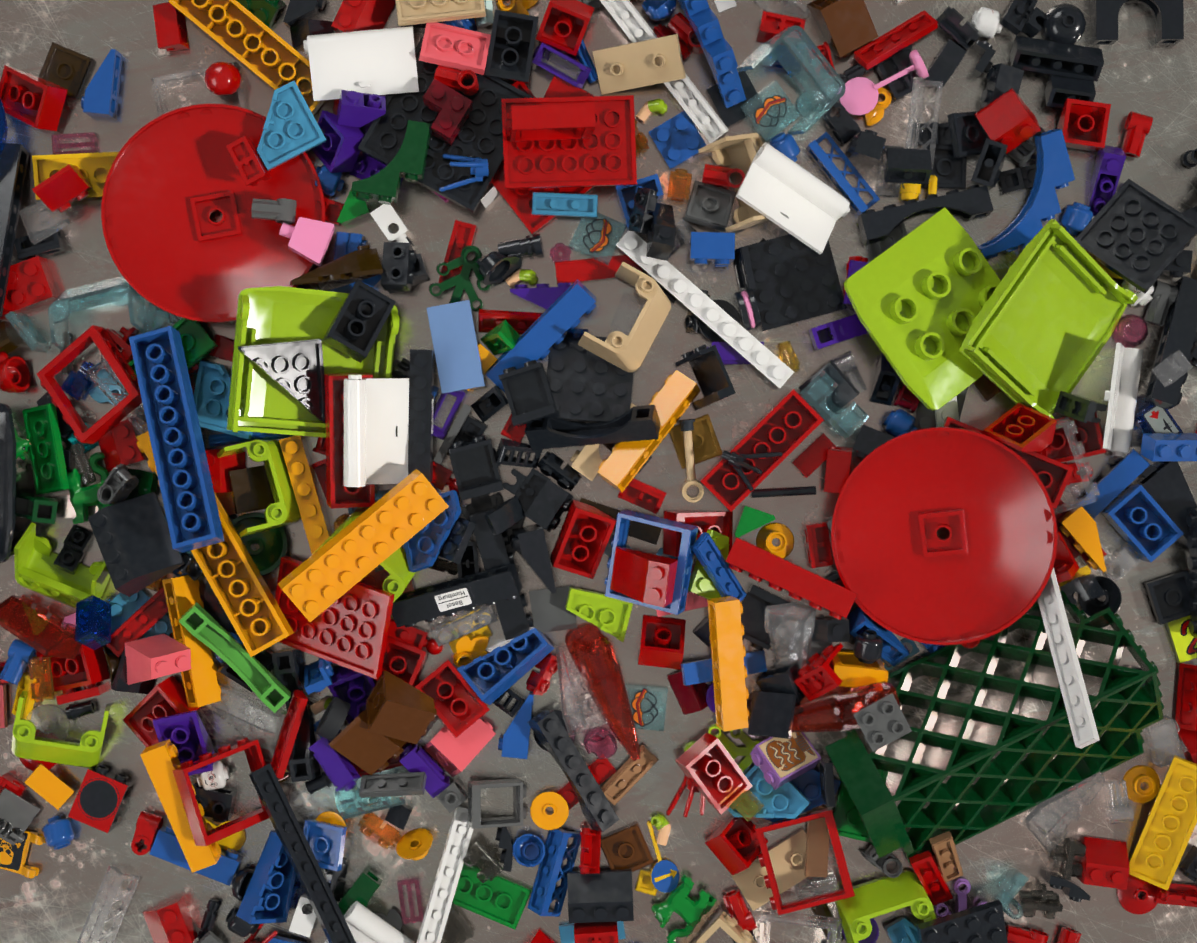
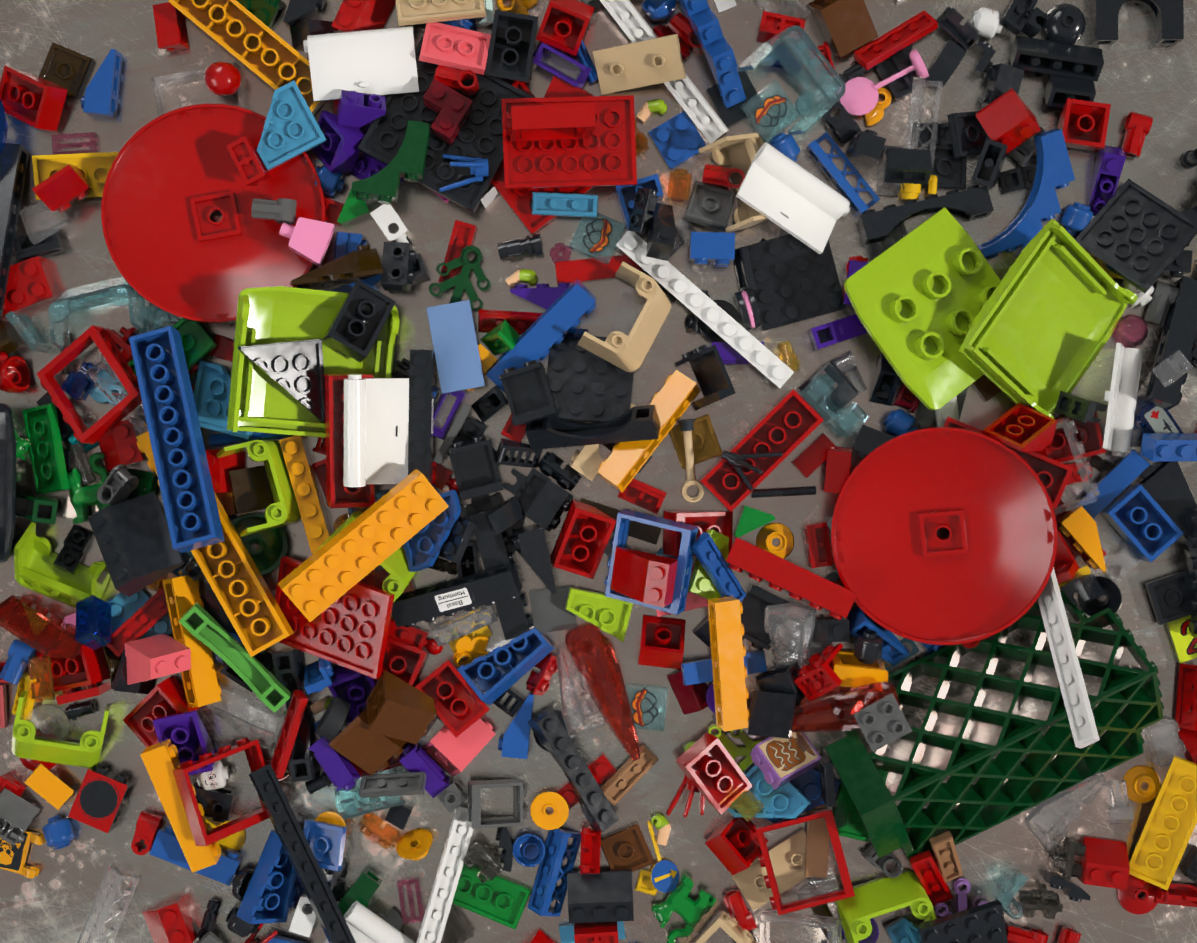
(497, 267): black piece -> none
(600, 742): clear pink hair -> none
(1103, 465): none -> clear smoke axle

